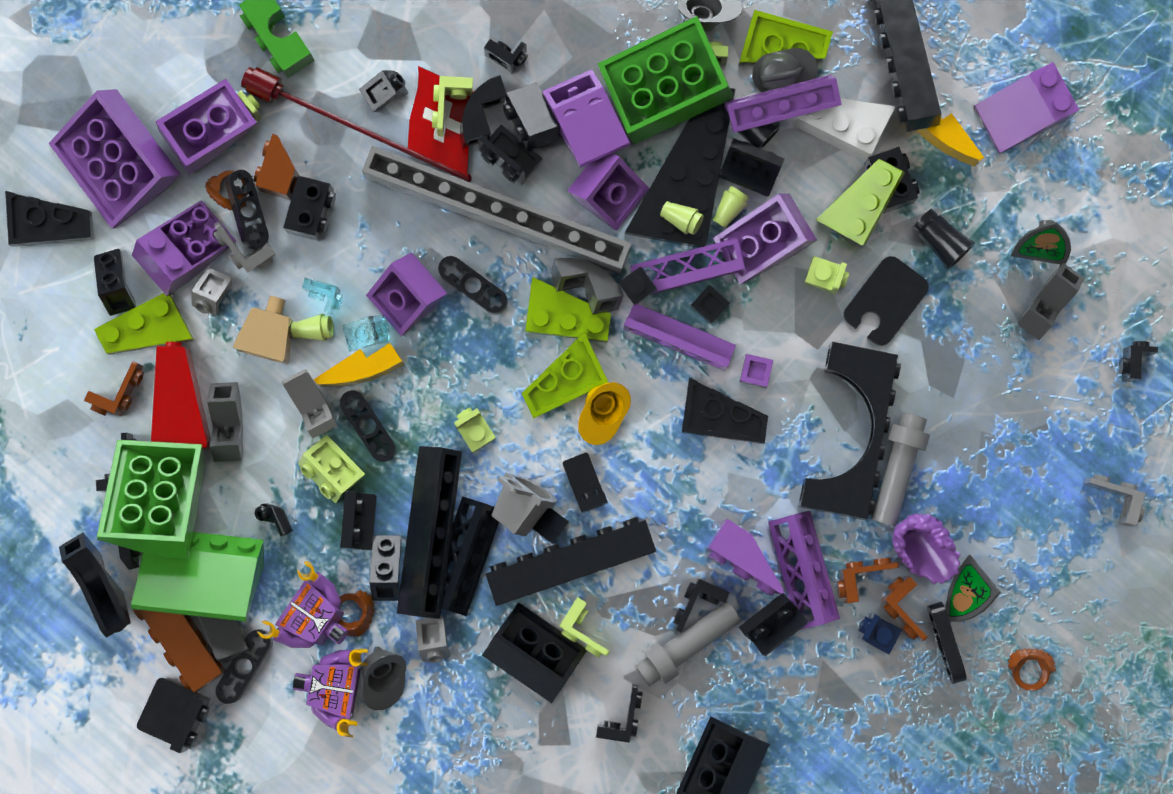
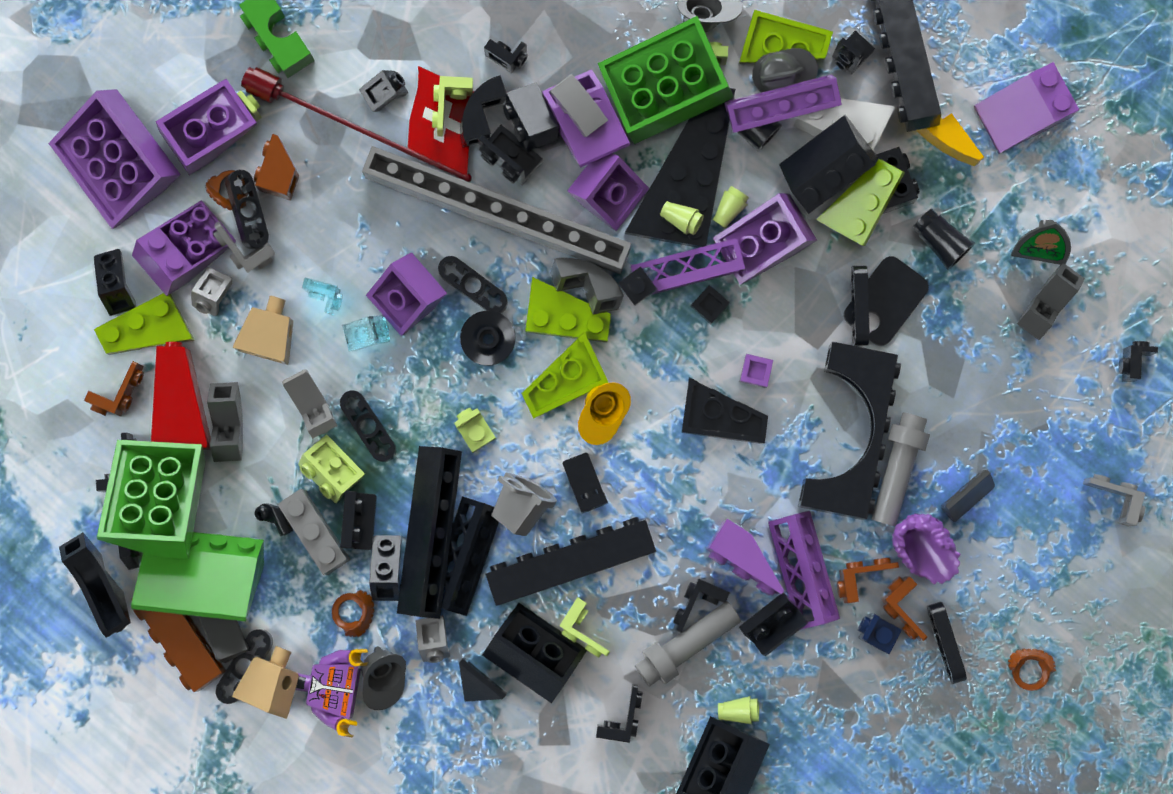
(44, 222): black wing -> none
(173, 714): black bracket -> none
(269, 684): none -> tan torso
(309, 208): black brick -> none
(310, 615): medium lavender torso -> none
(313, 531): none -> light grey brick
(316, 328): yellowish green cone -> none
(360, 369): yellow slope -> none
(477, 685): none -> black slope
(484, 324): none -> black dish
(550, 525): black slope -> none
(578, 105): none -> light grey slope
(679, 337): medium lavender fence -> none
(739, 710): none -> yellowish green cone
(751, 167): black bracket -> none
(826, 275): yellowish green bracket -> none
(827, 164): none -> black slope
(852, 52): none -> black bracket
(860, 305): none -> black beam
(968, 495): none -> dark grey slope
(970, 592): shield -> none

